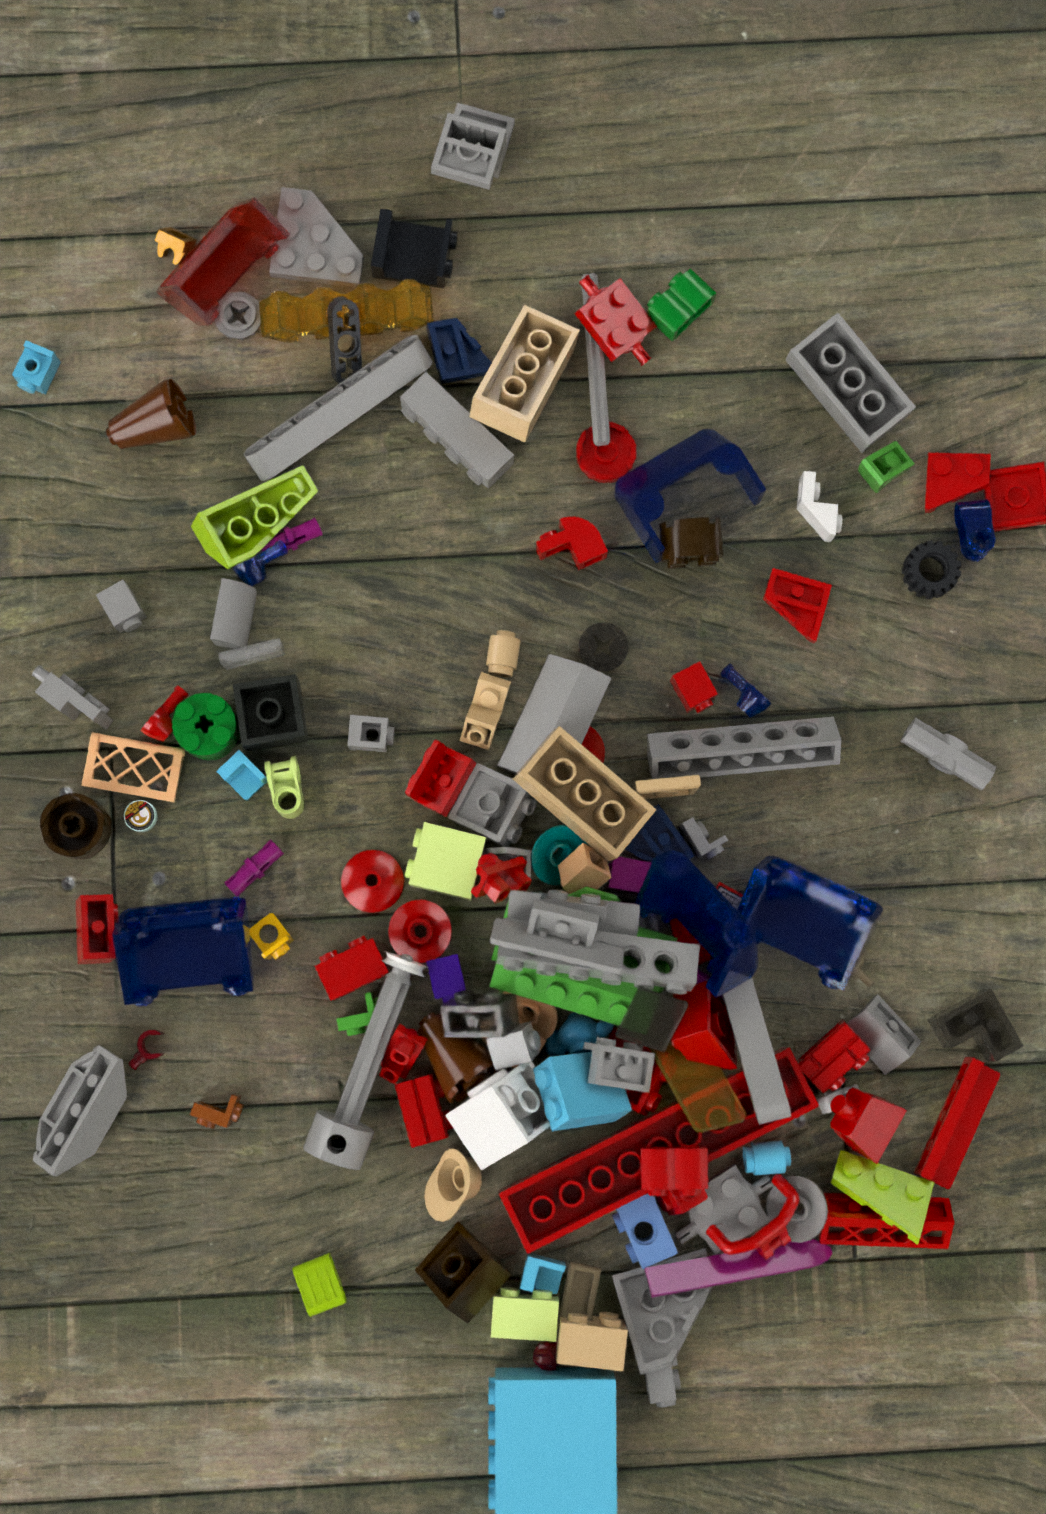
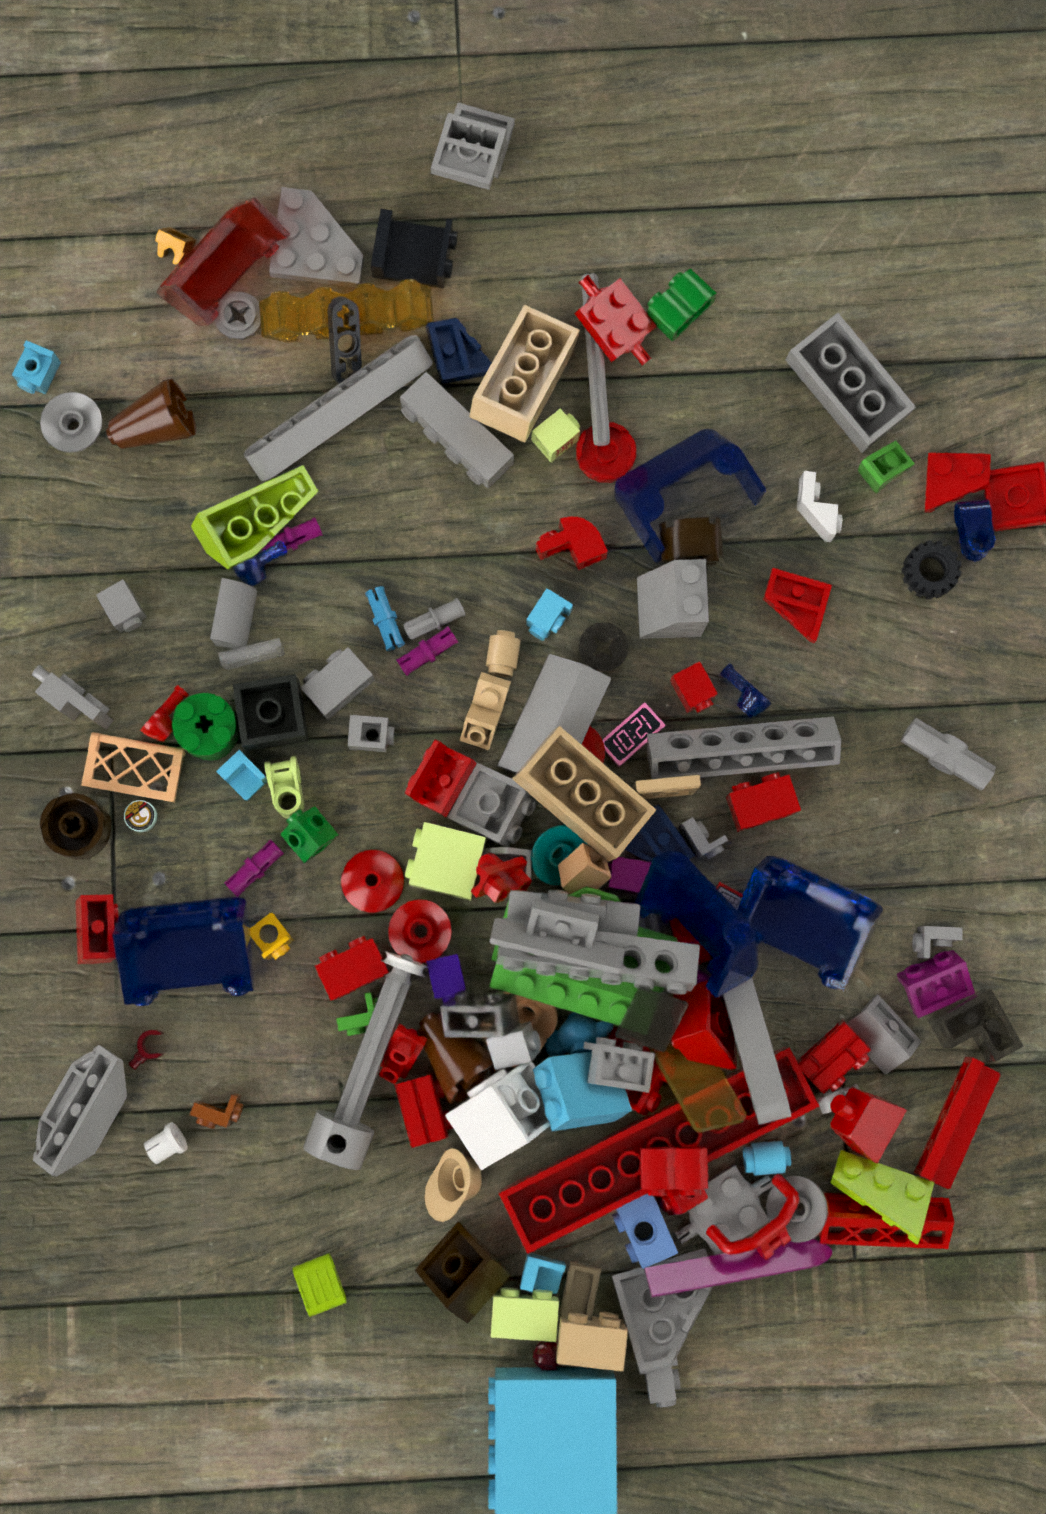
(62, 412): none -> light grey dish
(166, 1143): none -> white bush
(308, 833): none -> green brick
(337, 682): none -> light grey brick
(385, 618): none -> dark azure pin
(427, 651): none -> magenta pin
(434, 619): none -> light grey axle
(548, 615): none -> medium azure brick
(556, 434): none -> yellowish green brick
(632, 734): none -> tile
(673, 600): none -> light grey slope
(762, 802): none -> red brick
(936, 982): none -> magenta bracket
(940, 935): none -> light grey bracket

